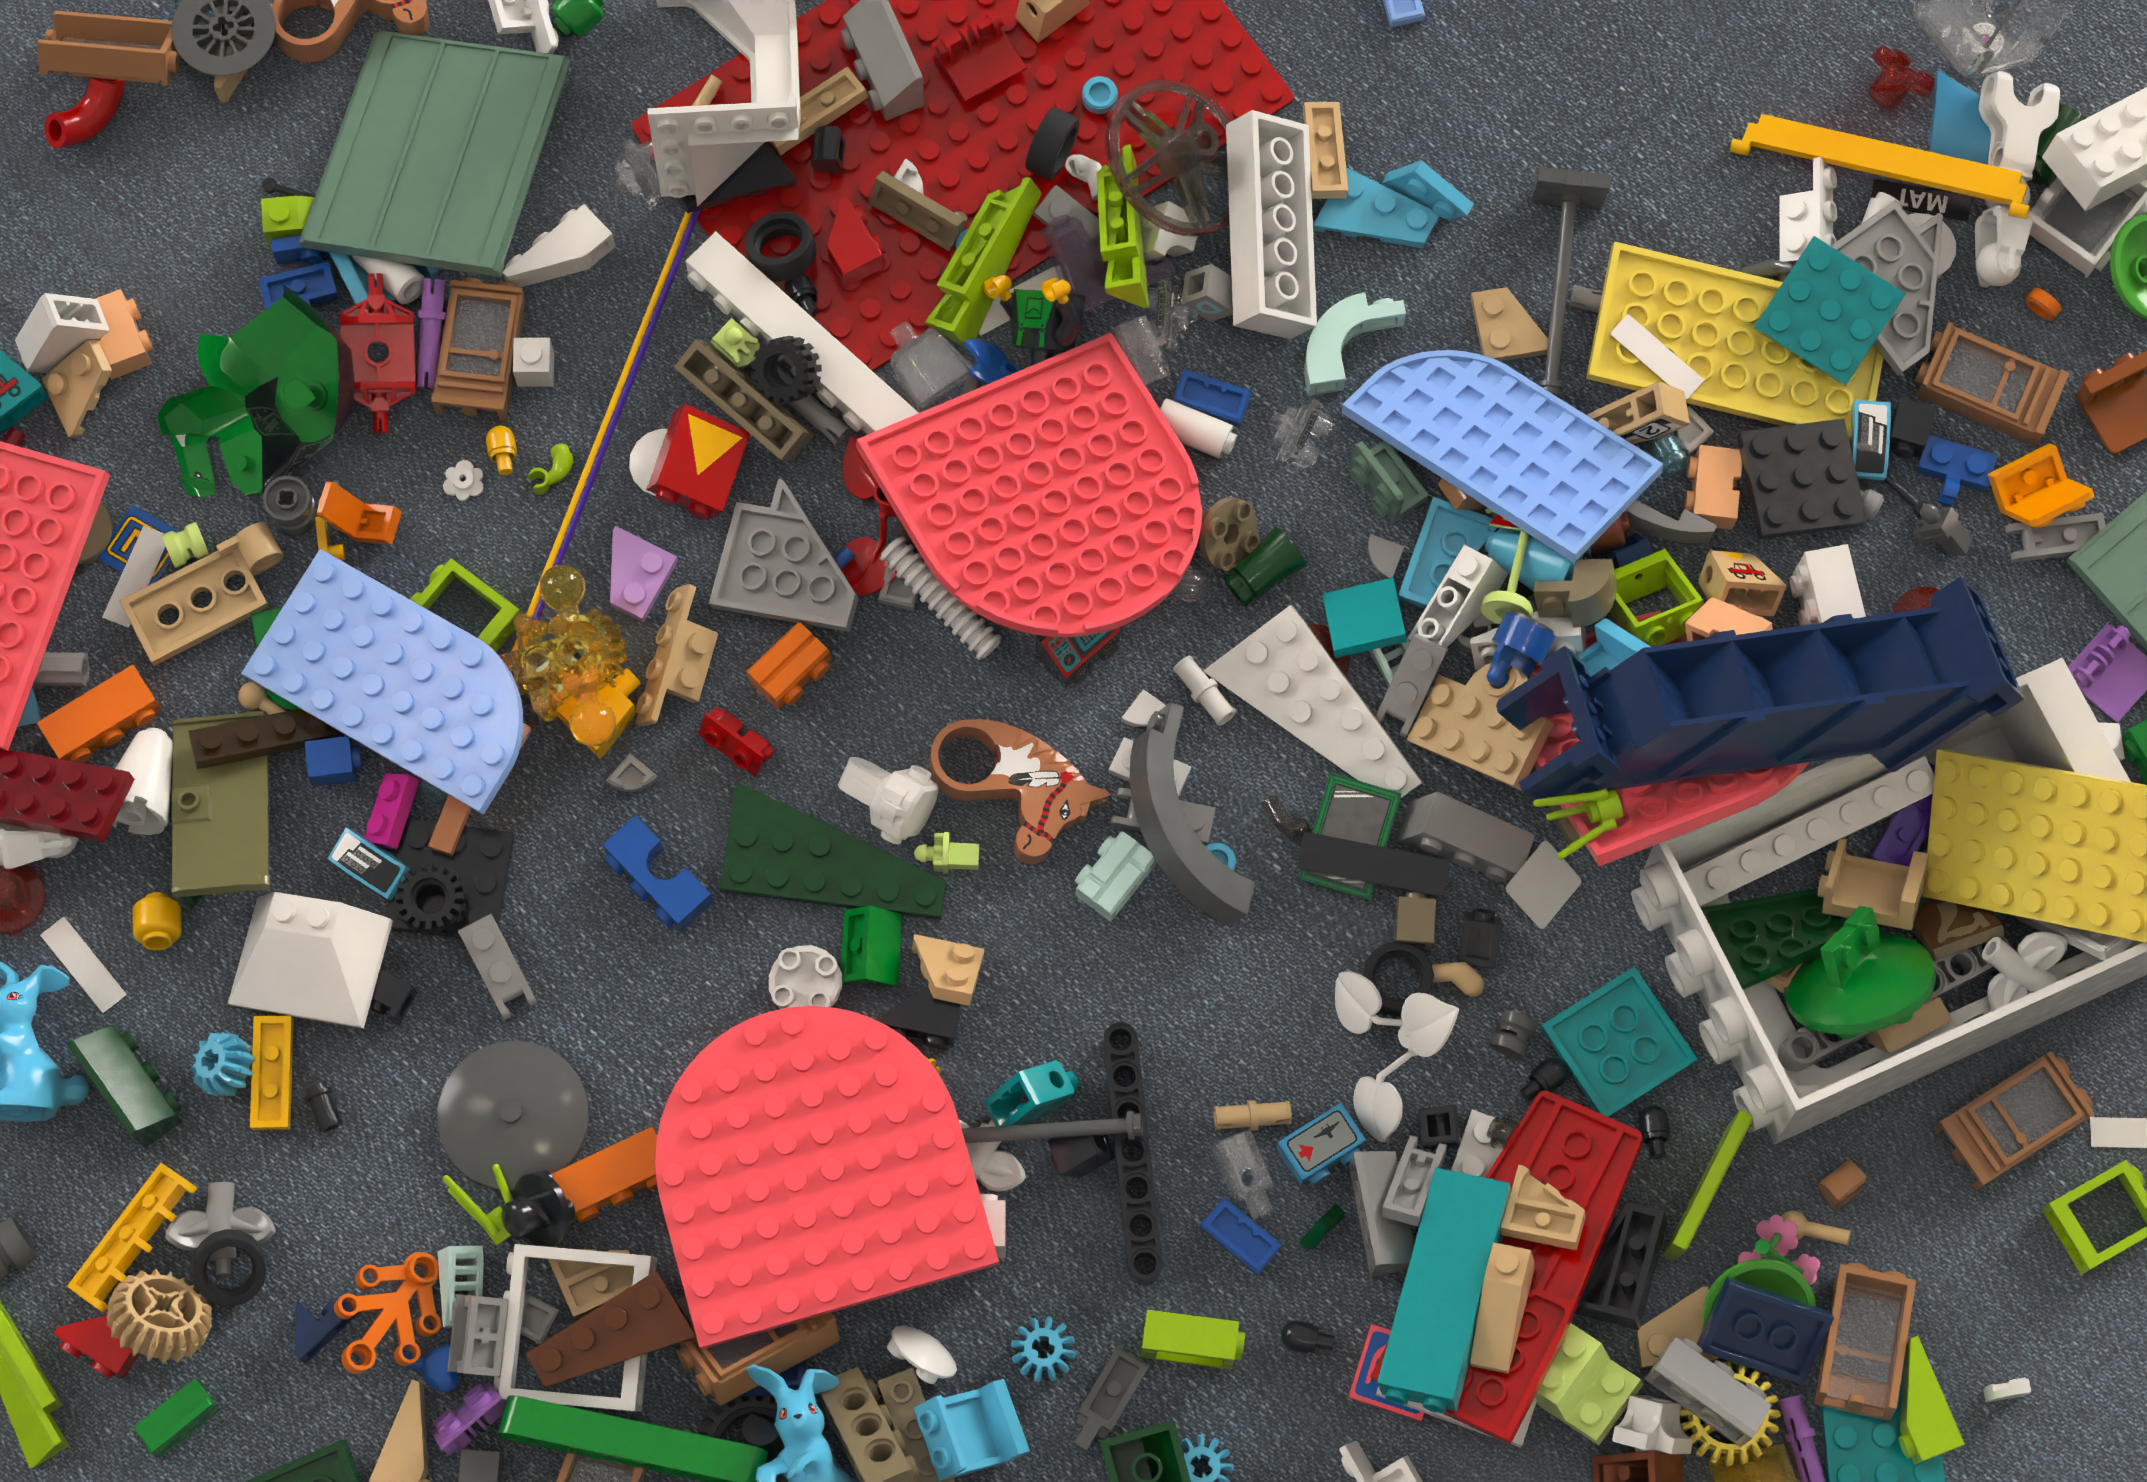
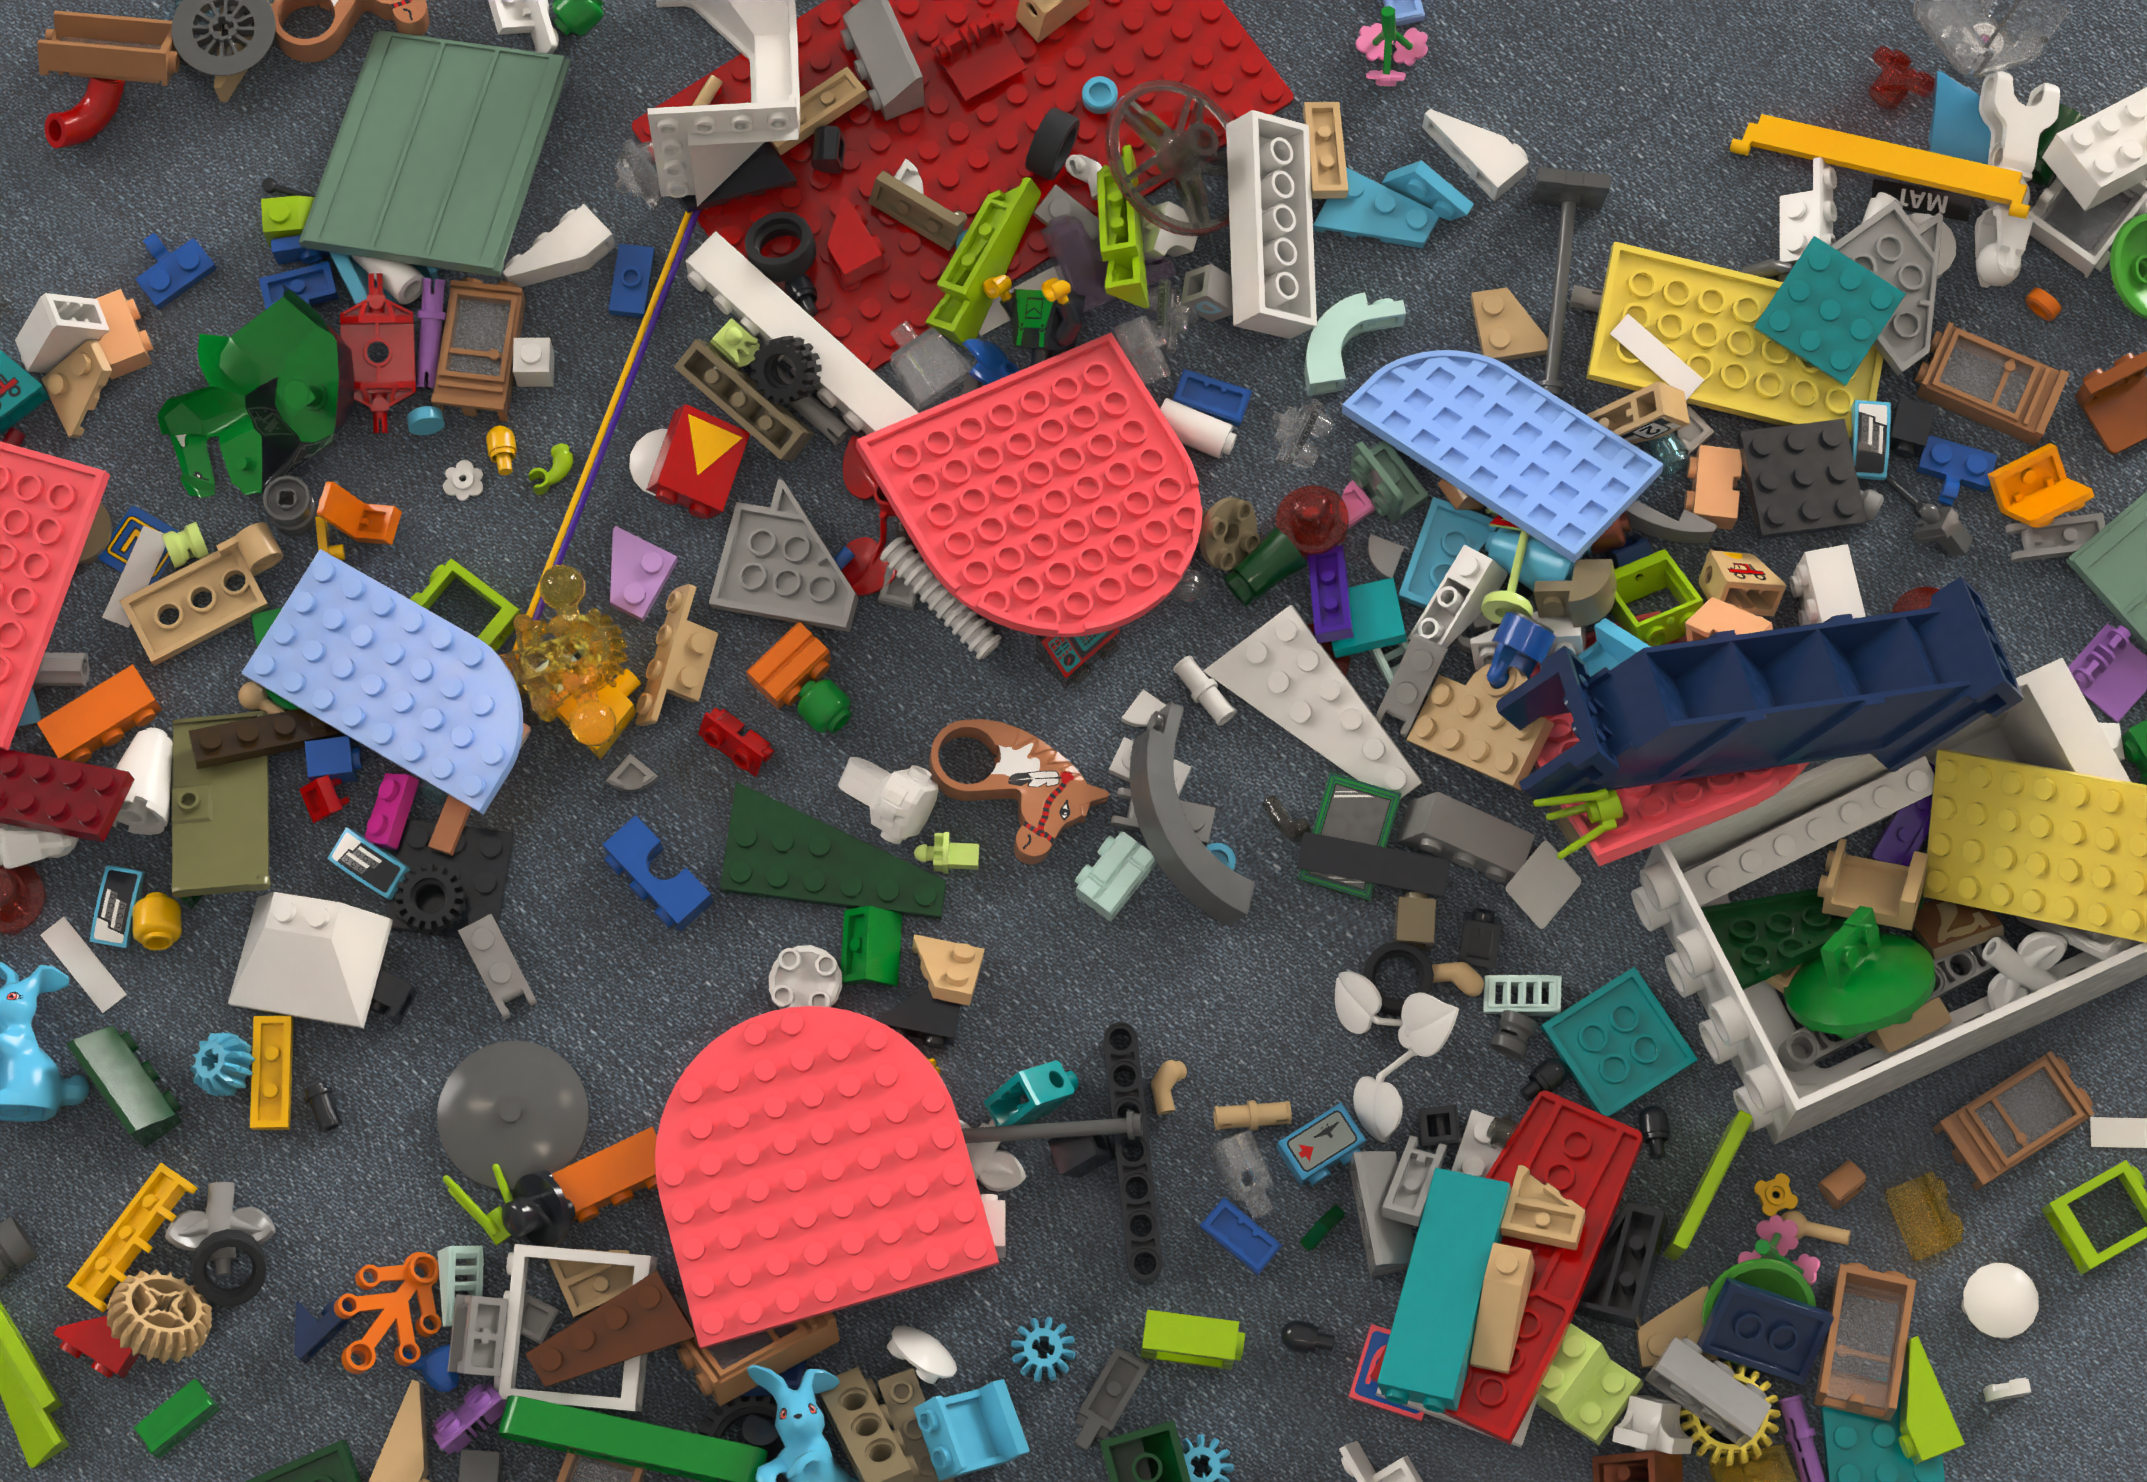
(114, 906): none -> slope
(173, 271): none -> blue plate
(321, 798): none -> red tile
(425, 420): none -> medium azure tile
(631, 280): none -> blue plate
(824, 706): none -> green head
(1163, 1082): none -> tan arm
(1313, 519): none -> clear red plate
(1330, 595): none -> dark purple plate
(1357, 503): none -> bright pink tile
(1378, 41): none -> bright pink plant
(1481, 153): none -> white slope
(1538, 982): none -> light aqua slope
(1772, 1205): none -> yellow plate
(1925, 1216): none -> clear yellow bracket
(2000, 1300): none -> white dish

